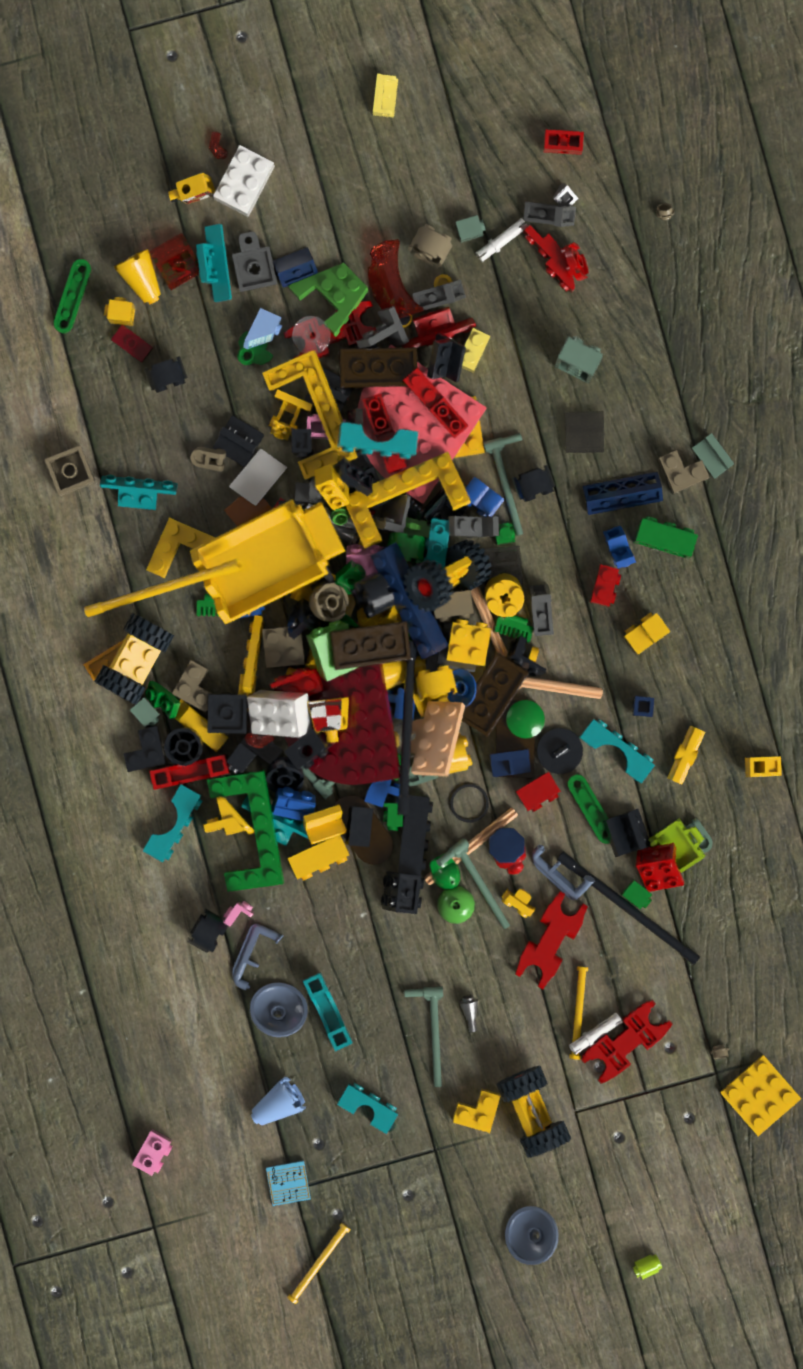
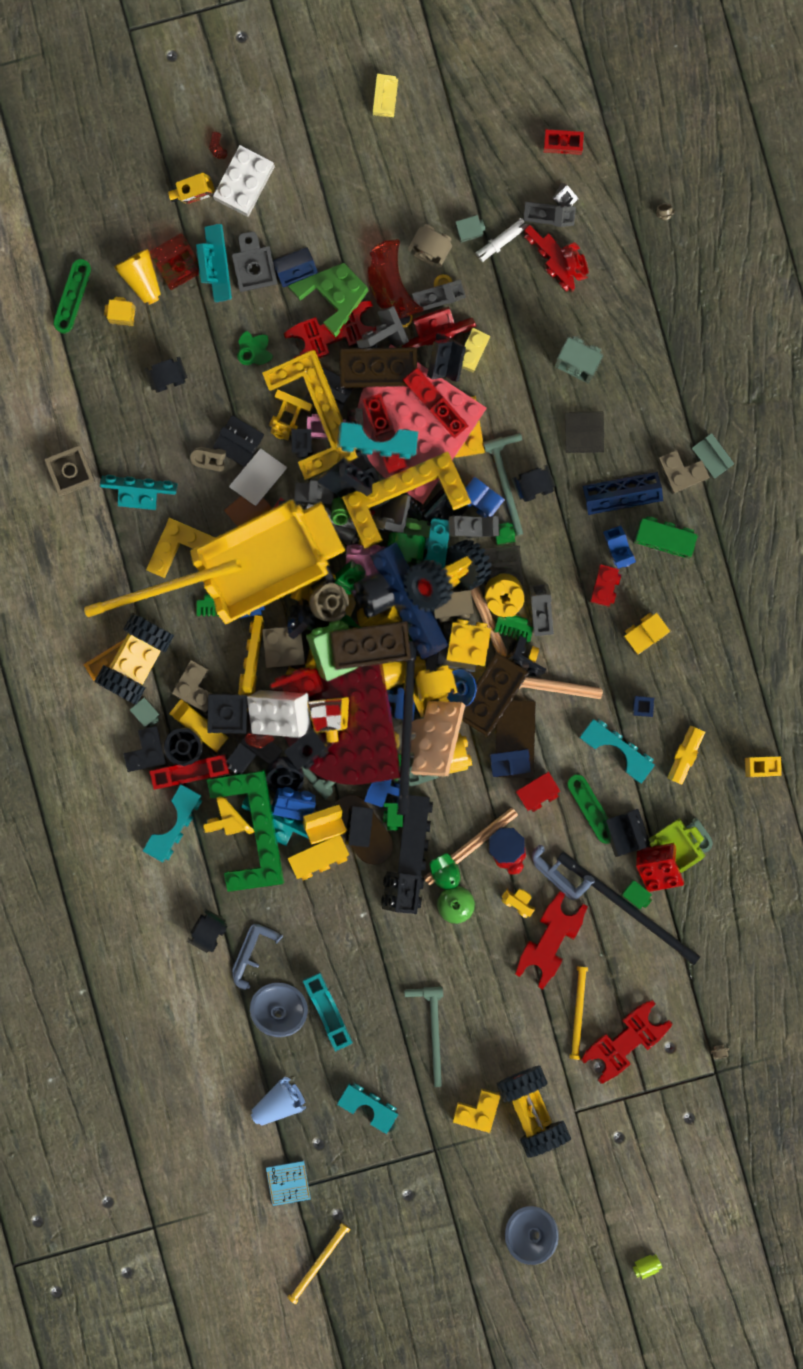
(132, 343): dark red plate -> none
(152, 1151): bright pink brick -> none
(161, 697): green slope -> none
(232, 913): bright pink bracket -> none
(263, 329): light blue slope -> none
(302, 332): clear dish -> none
(331, 486): yellow brick -> none
(459, 851): sand green bar -> none
(469, 1008): flat silver cone -> none
(485, 811): black piece -> none
(525, 719): green dish -> none
(560, 751): black shield -> none
(588, 1039): white pin -> none
(760, 1095): yellow plate -> none

